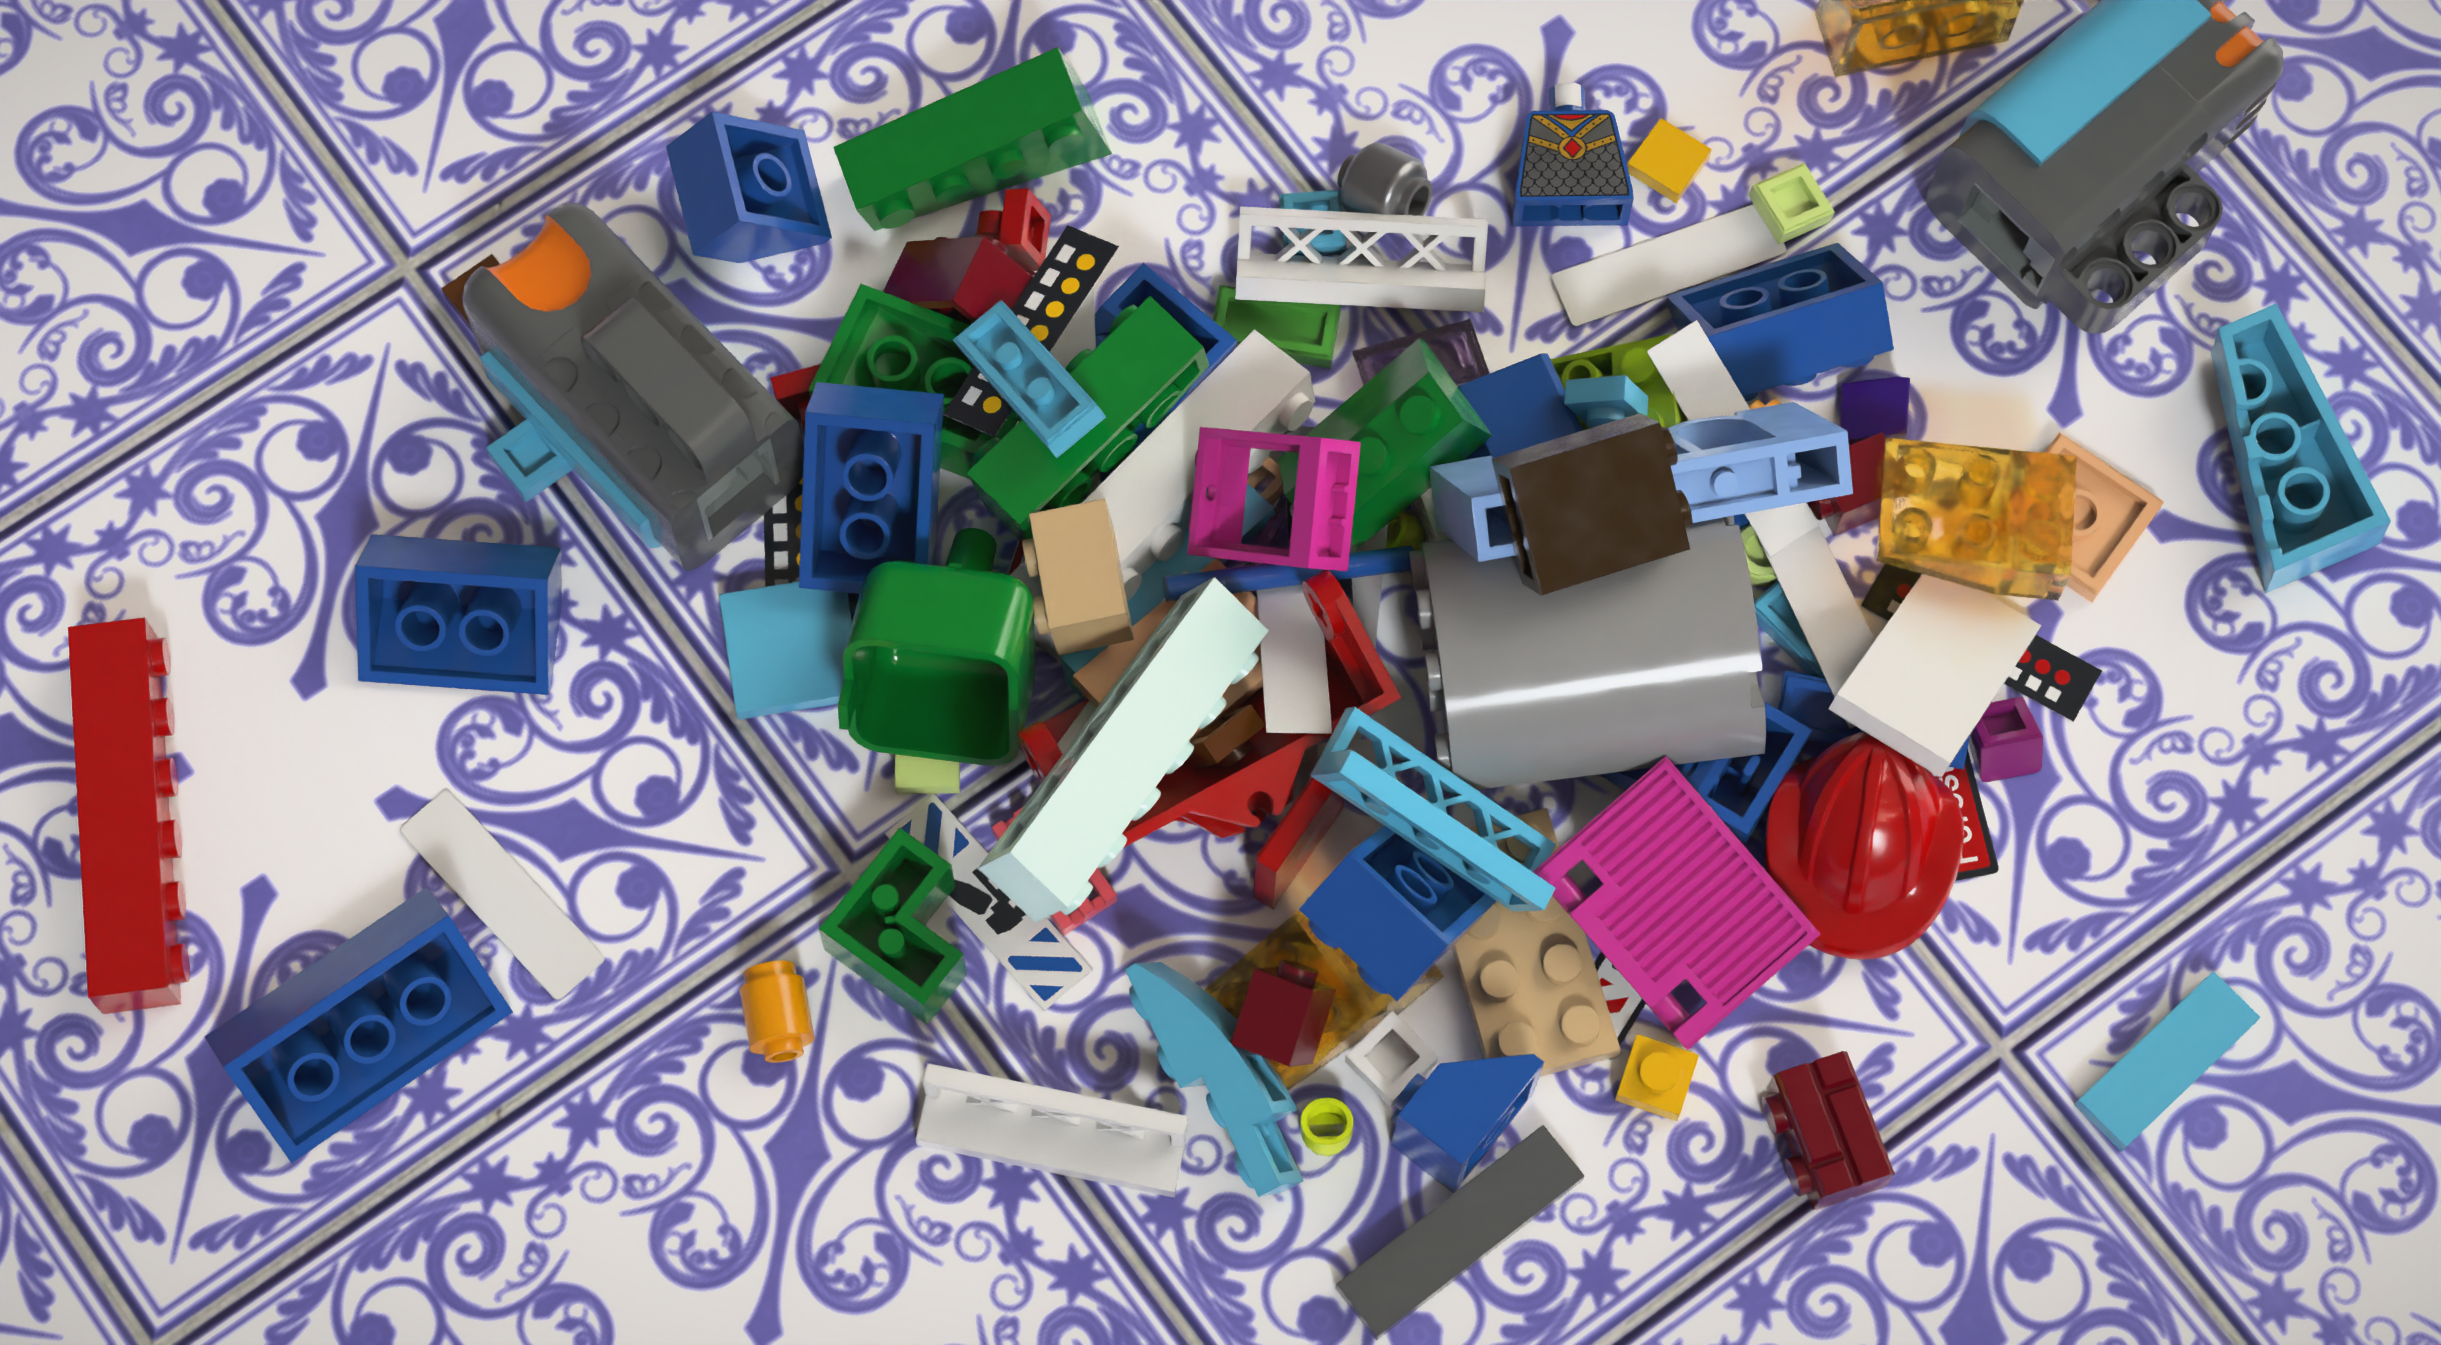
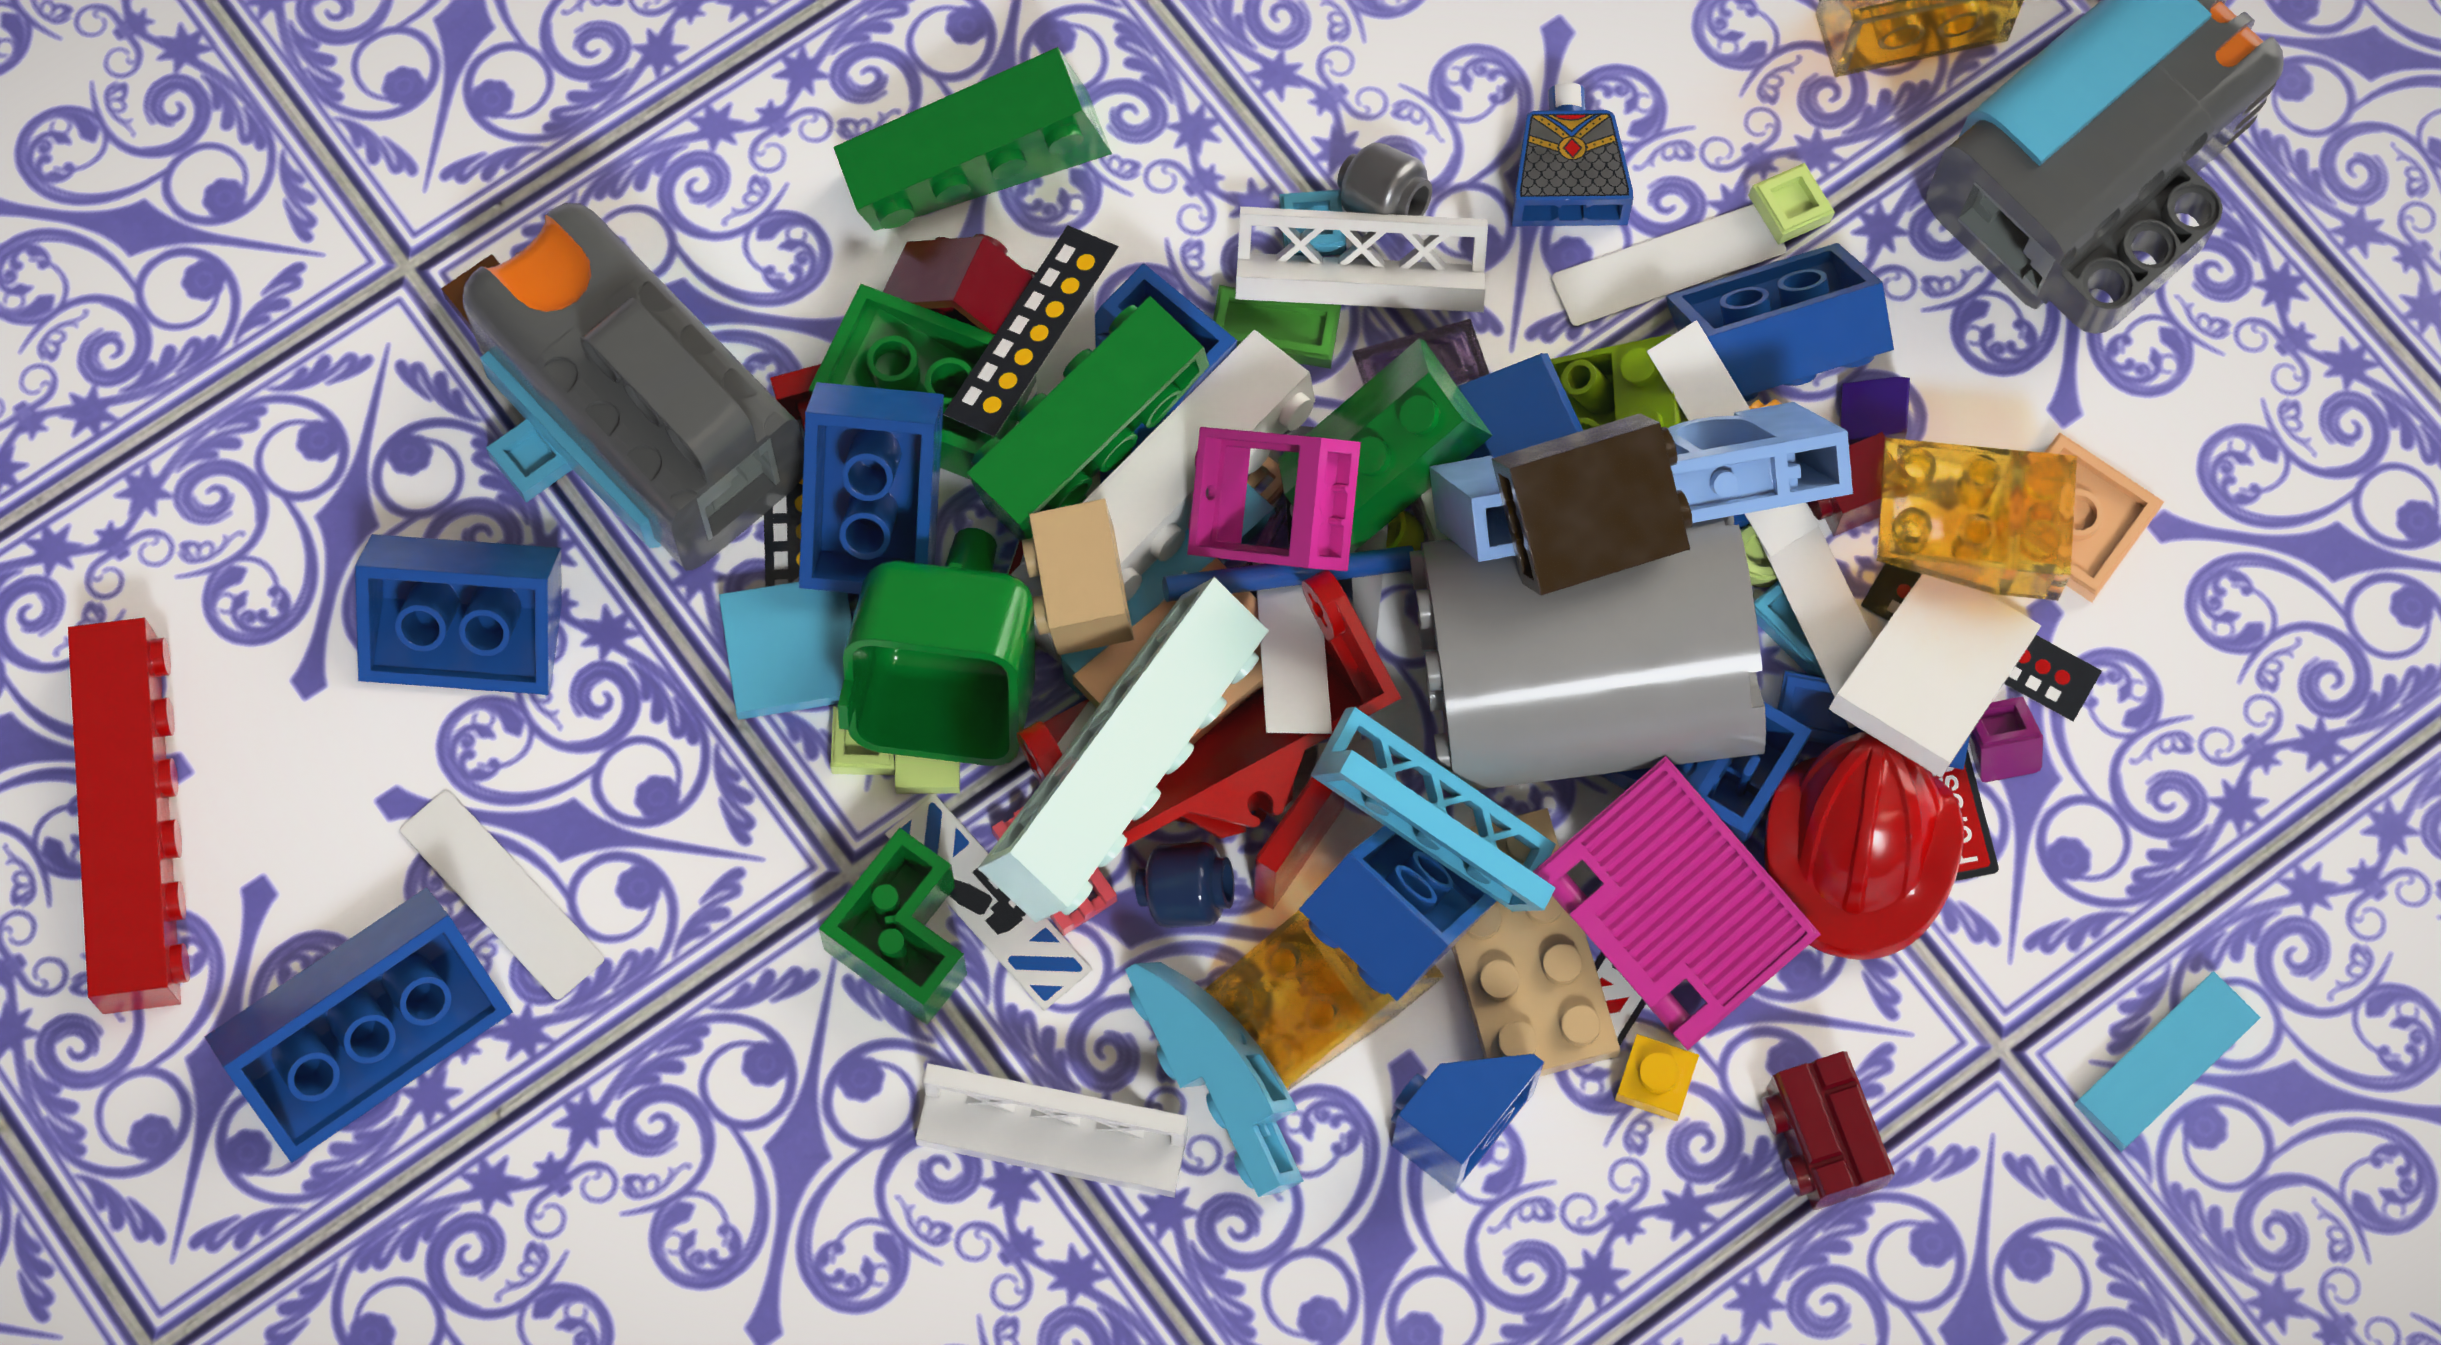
(747, 189): blue slope -> none
(776, 1011): light orange brick -> none
(852, 758): none -> yellowish green tile
(1019, 227): red tile -> none
(1029, 378): medium azure tile -> none
(1185, 885): none -> dark blue head
(1226, 739): reddish brown plate -> none
(1284, 1014): dark red brick -> none
(1323, 1118): neon yellow hinge -> none
(1390, 1057): white tile -> none
(1459, 1232): dark grey tile -> none
(1604, 399): medium azure plate -> none
(1668, 160): yellow tile -> none
(2293, 460): medium azure wedge -> none

